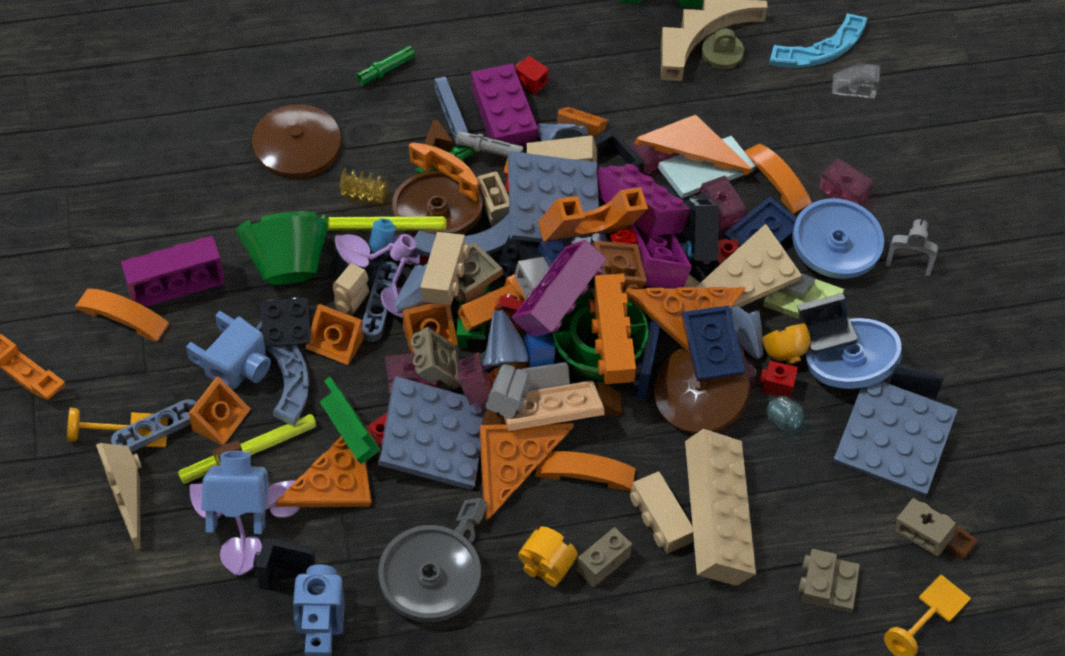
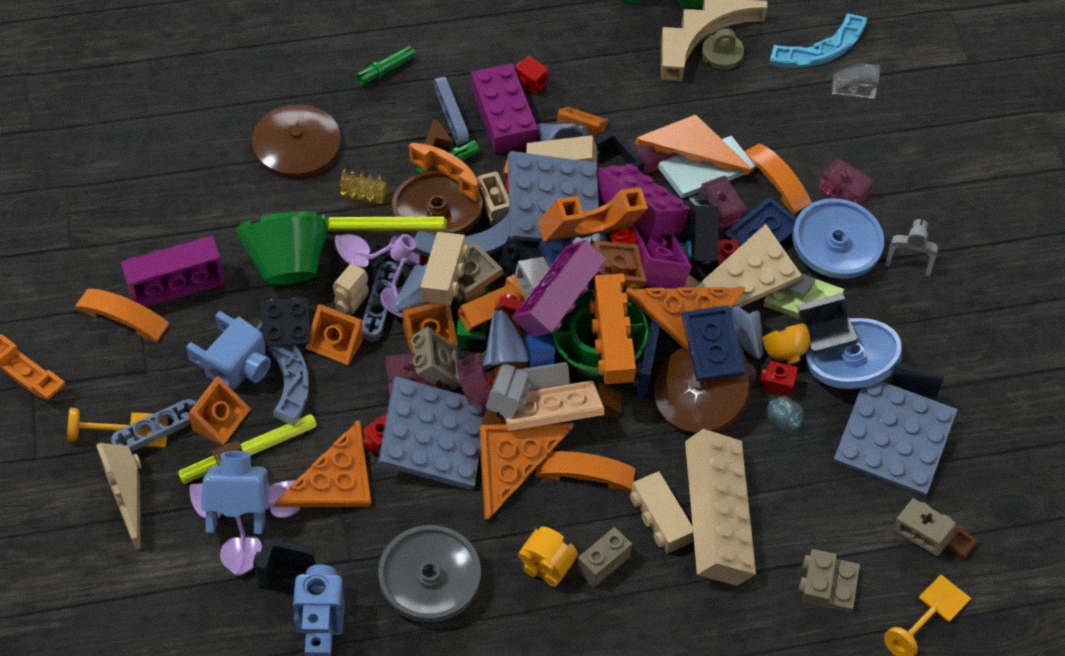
(349, 423): green fence -> none
(381, 234): dark azure brick -> none
(470, 515): dark grey plate -> none
(483, 143): light grey pin -> none

